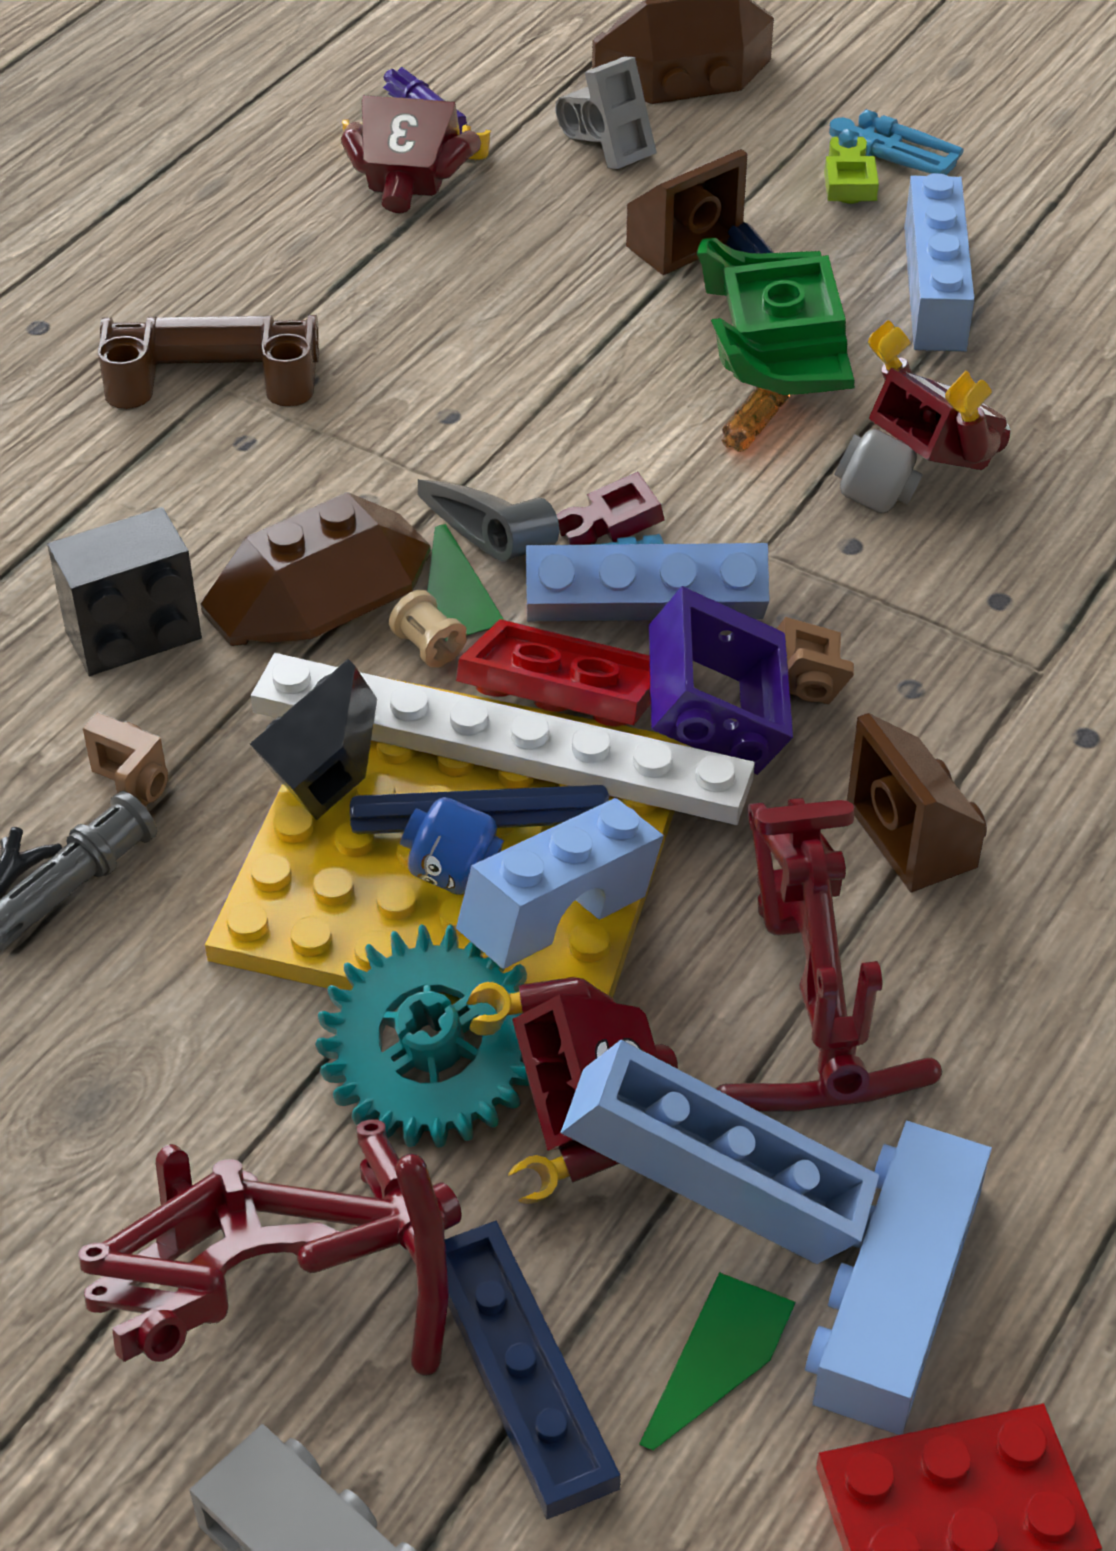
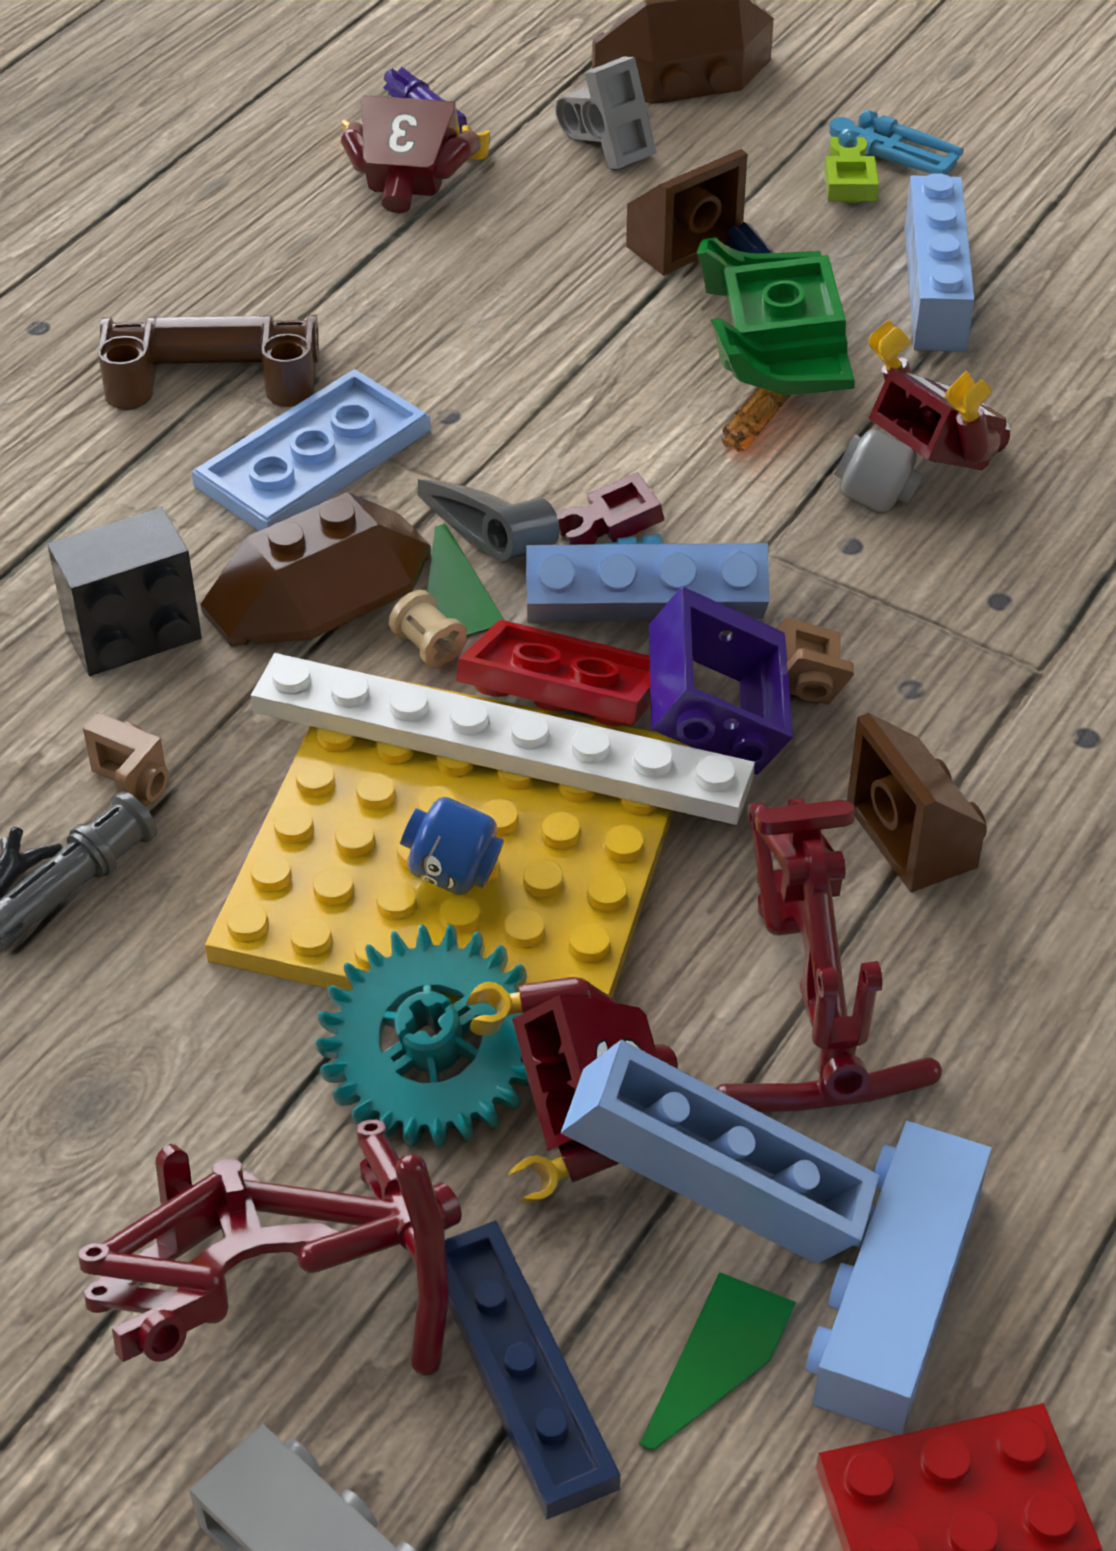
(311, 451): none -> light blue tile
(322, 740): black slope -> none
(506, 806): dark blue axle -> none
(524, 890): light blue arch -> none

